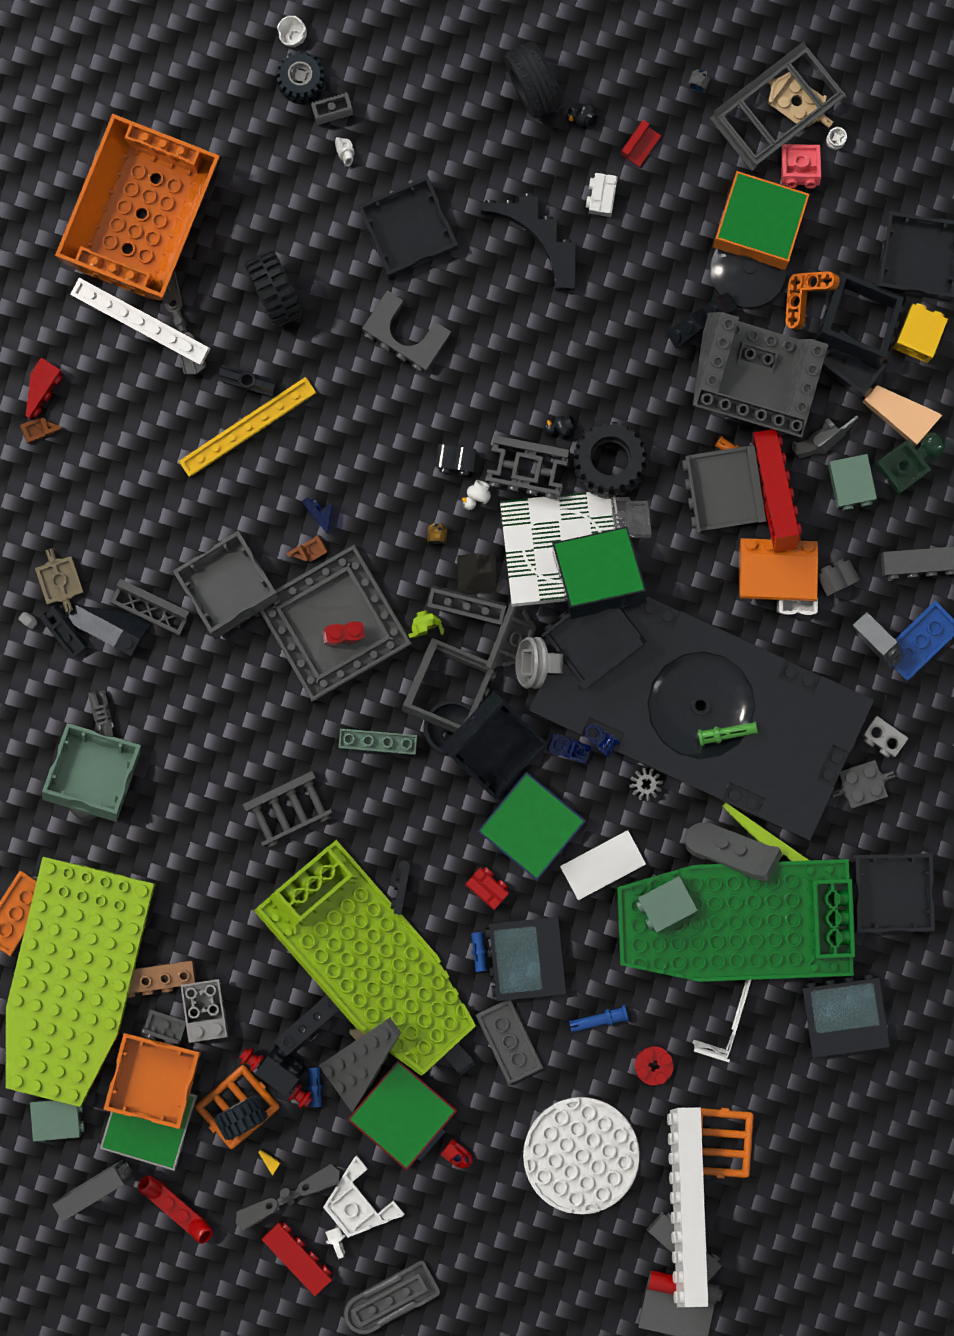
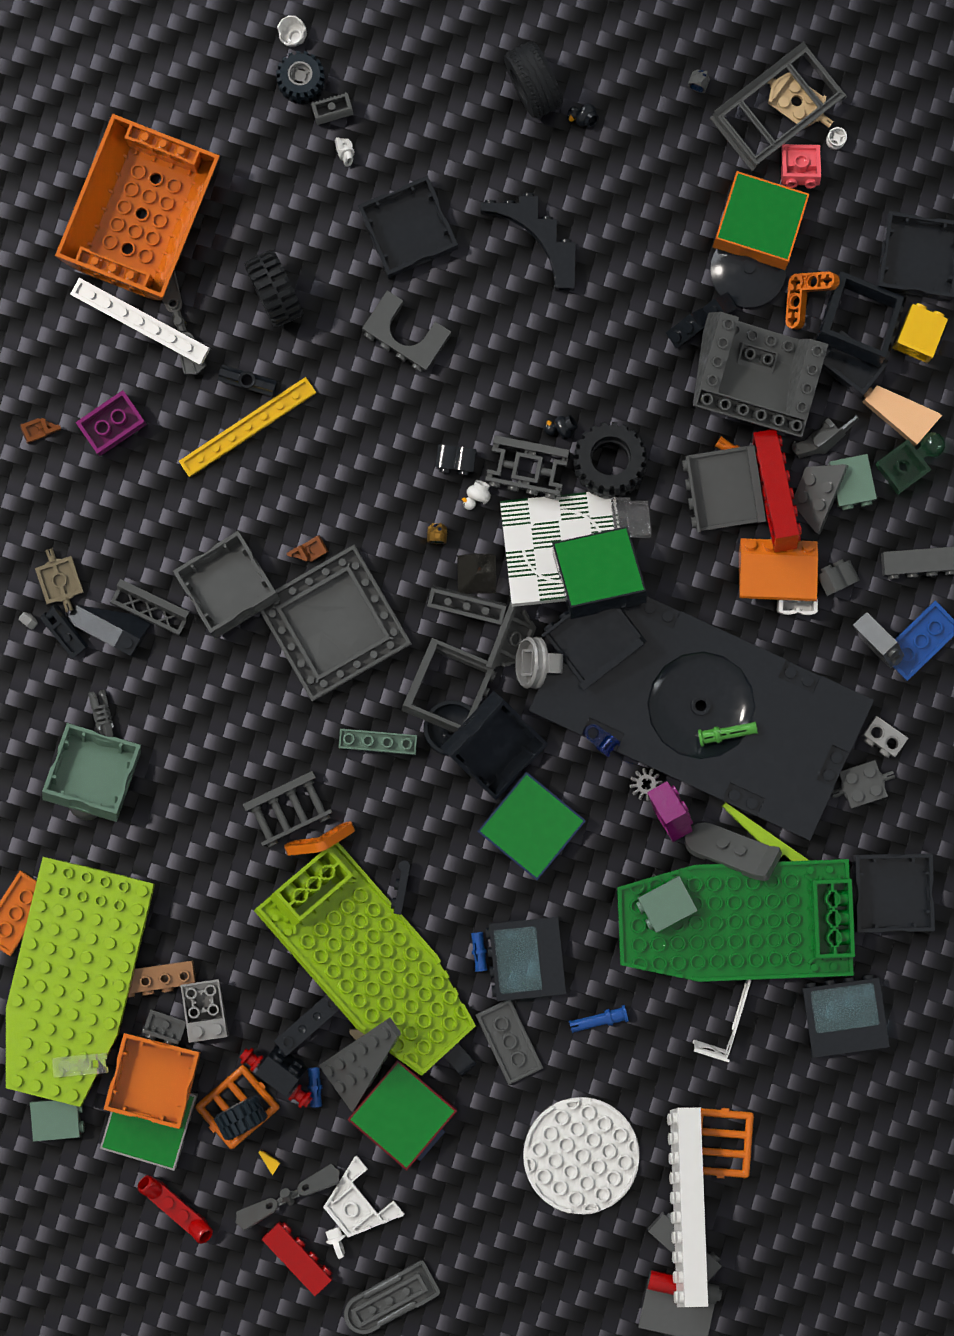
(41, 383): red slope -> none
(79, 1065): none -> clear plate
(93, 1190): dark grey window -> none
(111, 423): none -> magenta brick
(321, 843): none -> orange beam
(322, 517): clear blue slope -> none
(348, 633): red brick -> none
(424, 622): lime piece -> none
(457, 1154): red rock -> none
(487, 888): red brick -> none
(568, 748): clear blue slope -> none
(602, 865): white tile -> none
(603, 194): white brick -> none
(640, 144): red panel -> none
(648, 1056): red plate -> none
(671, 811): none -> magenta brick
(817, 493): none -> dark grey wing

